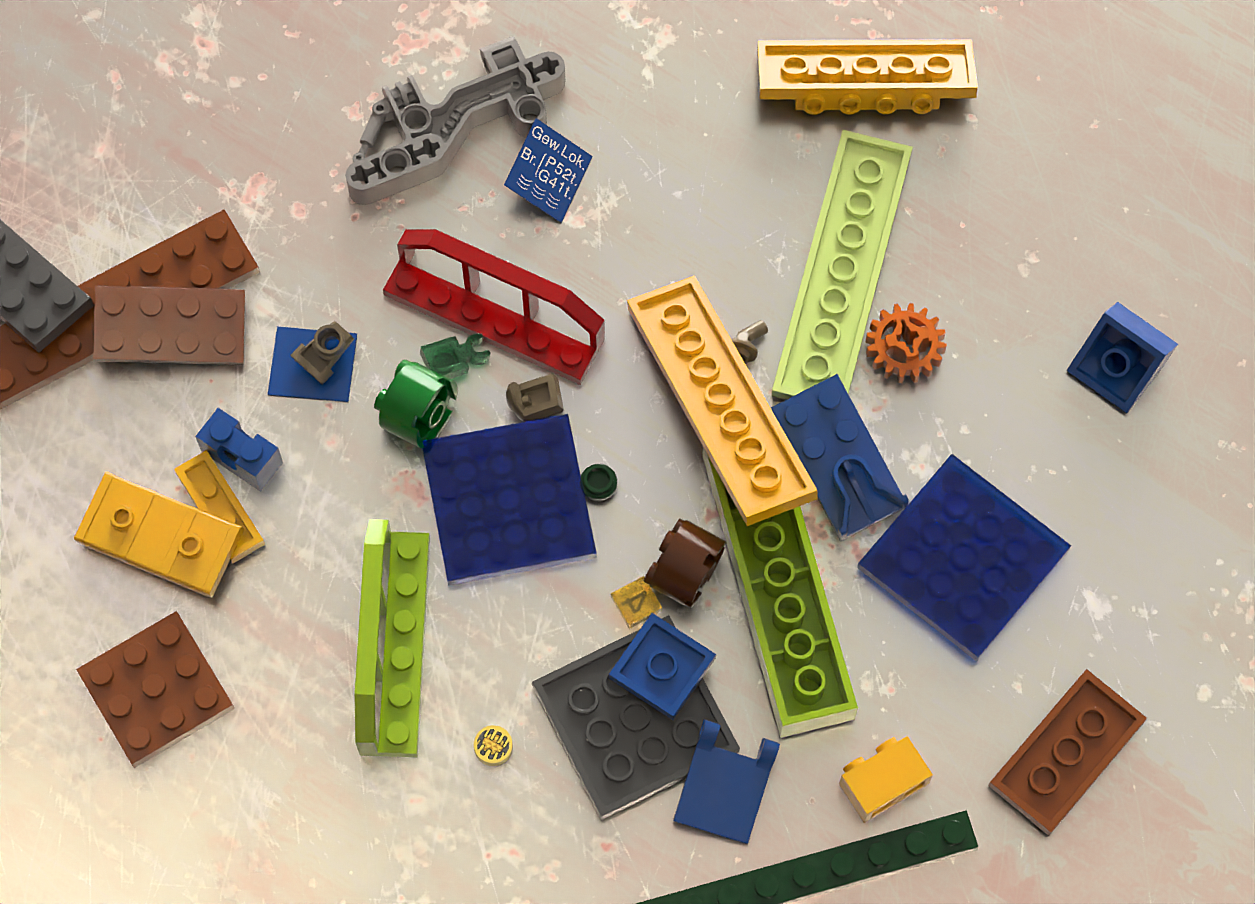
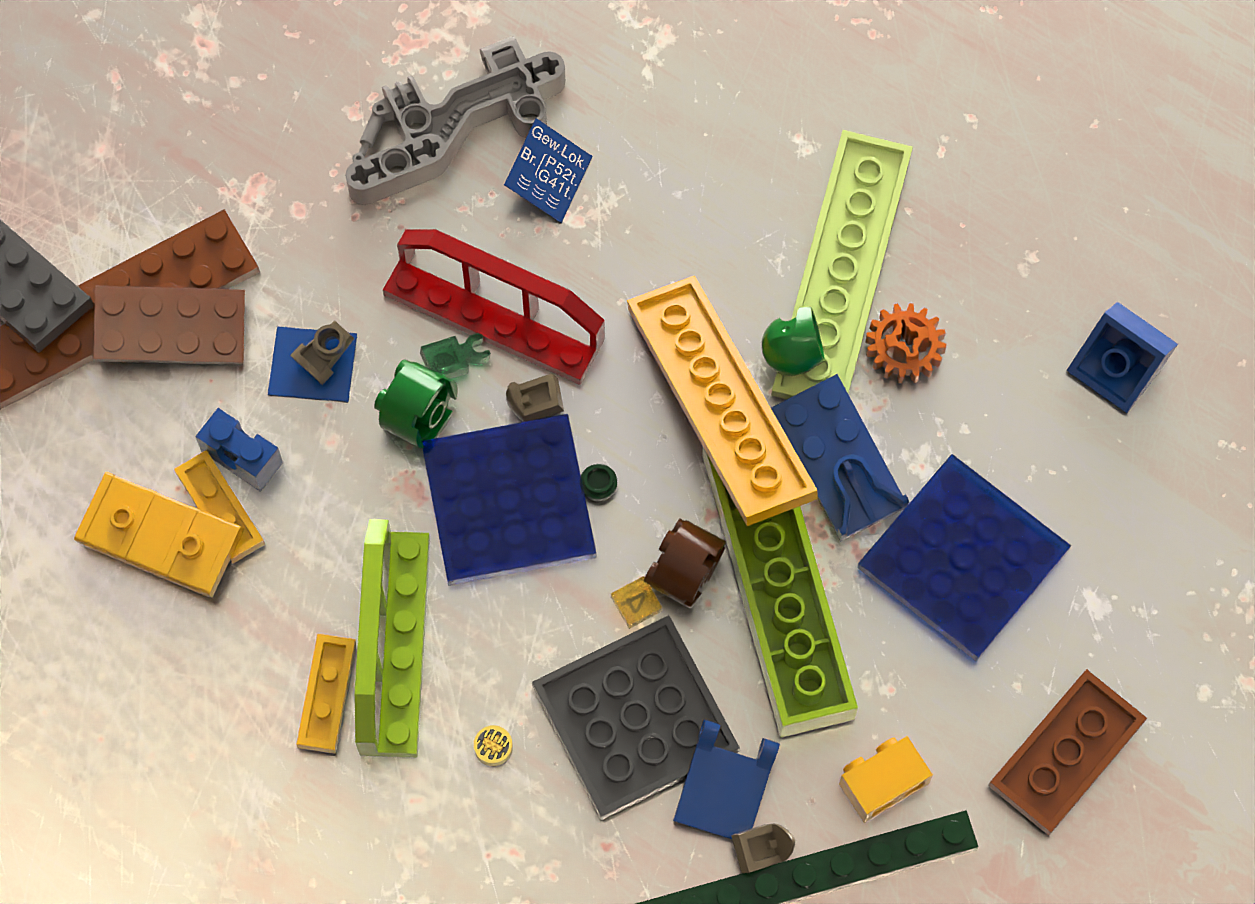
(155, 689): dark orange plate -> none
(326, 693): none -> yellow plate
(662, 666): blue plate -> none
(745, 336): dark tan plate -> none
(763, 846): none -> dark tan plate
(793, 345): none -> green helmet
(866, 74): yellow plate -> none

